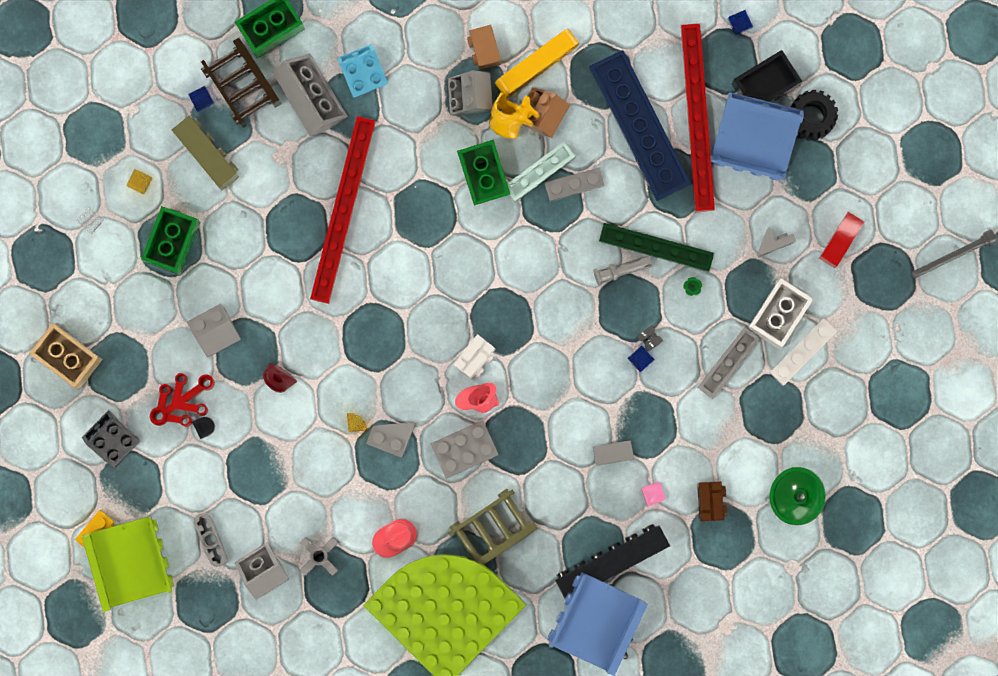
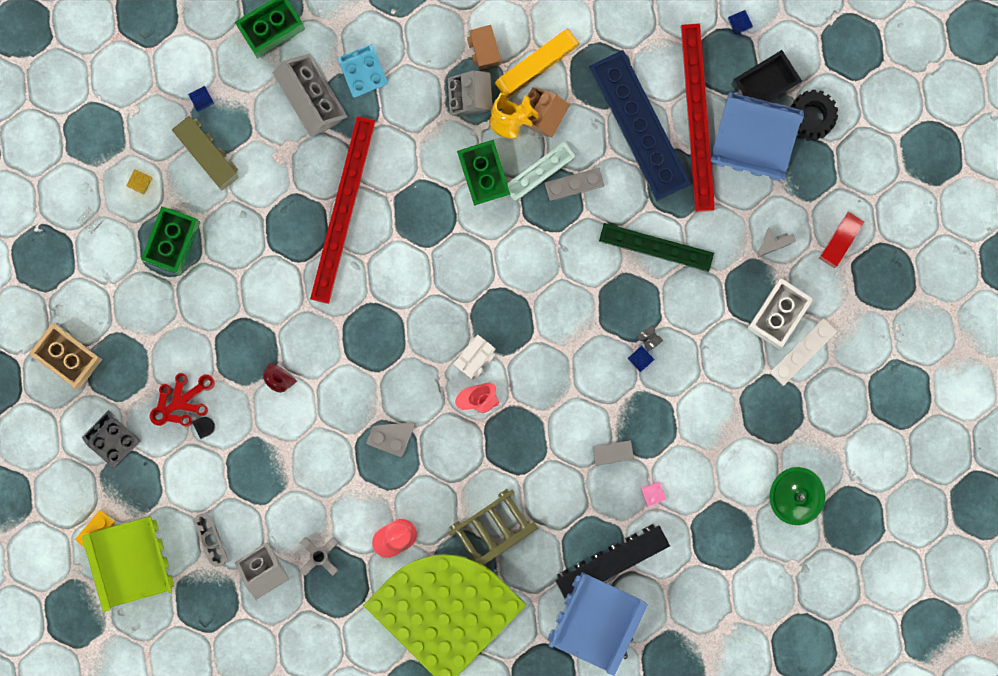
(214, 330): light grey slope -> none
(249, 66): dark brown fence -> none
(356, 423): clear yellow tile -> none
(464, 449): light grey plate -> none
(615, 271): light grey pin -> none
(692, 291): green plate -> none
(711, 501): reddish brown brick -> none
(728, 363): light grey plate -> none
(986, 239): dark grey piece -> none

